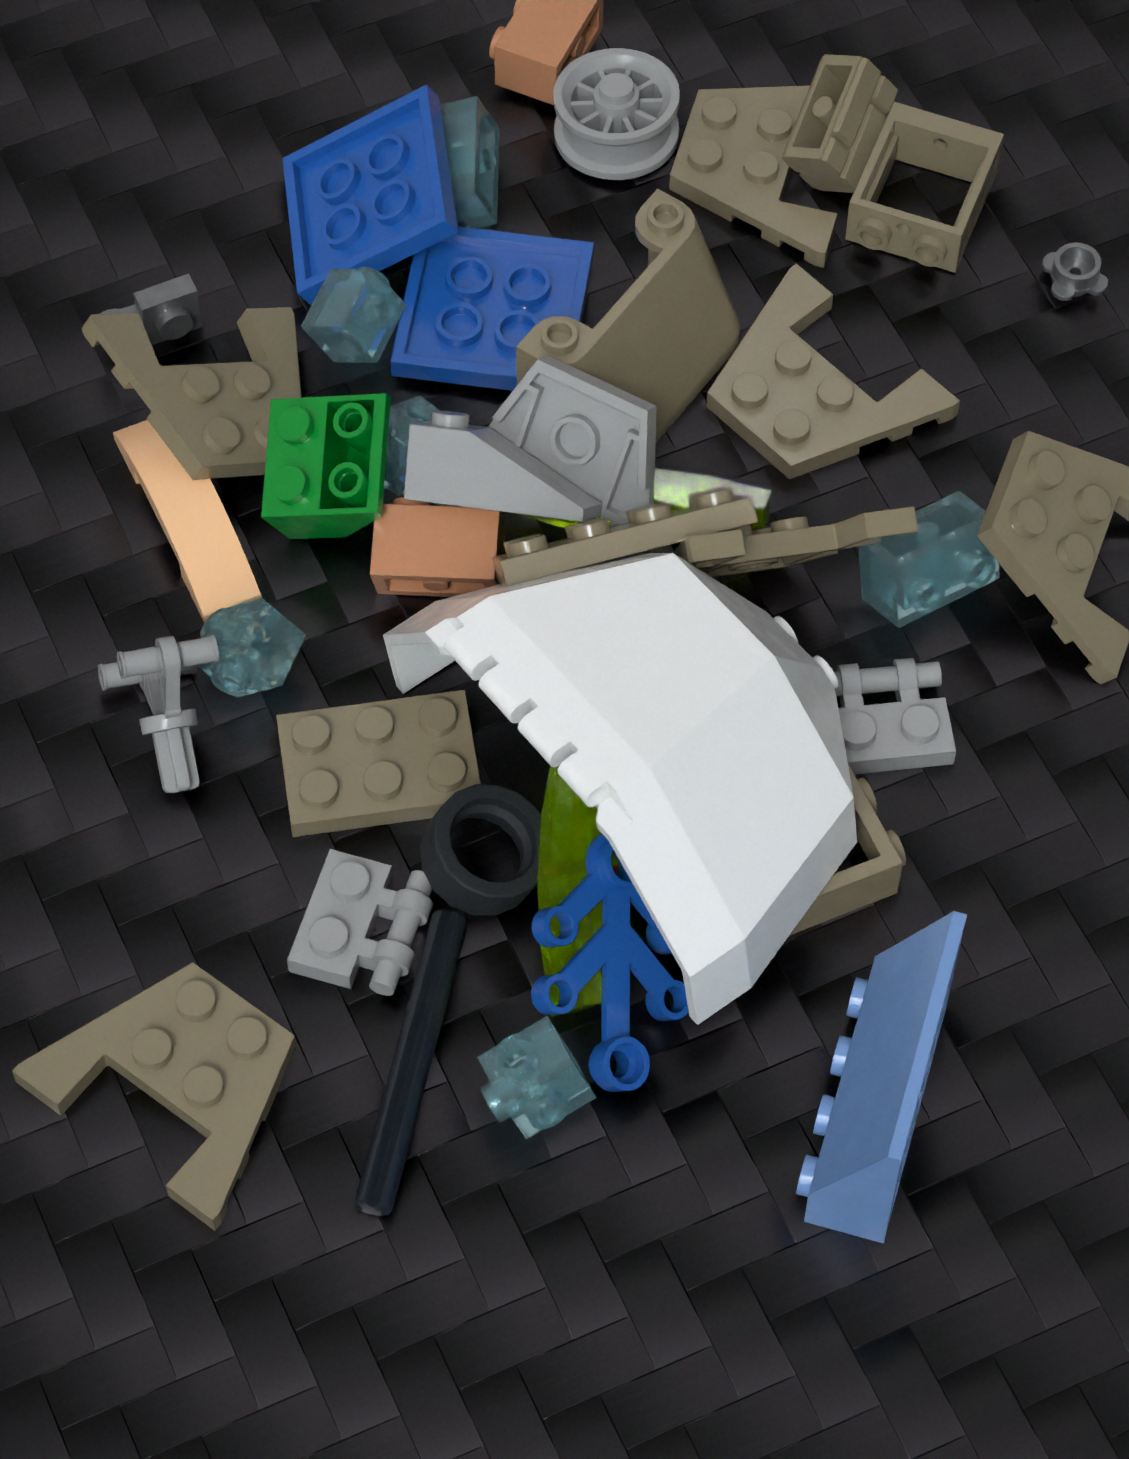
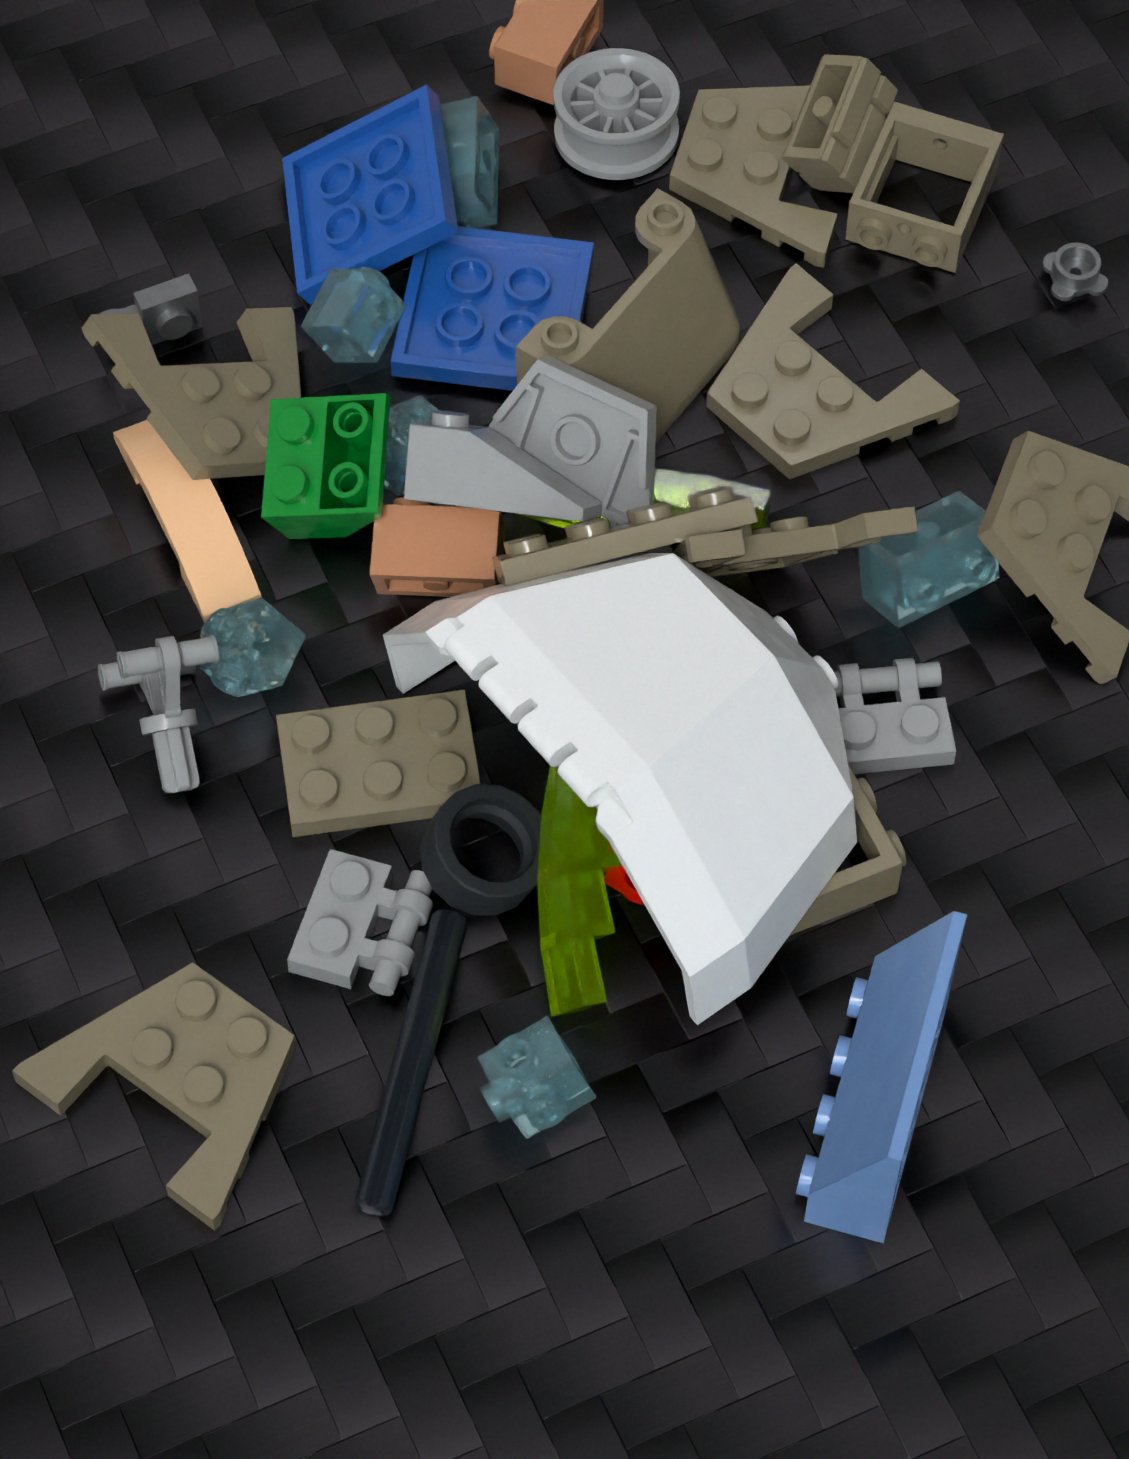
(616, 950): blue plant -> none

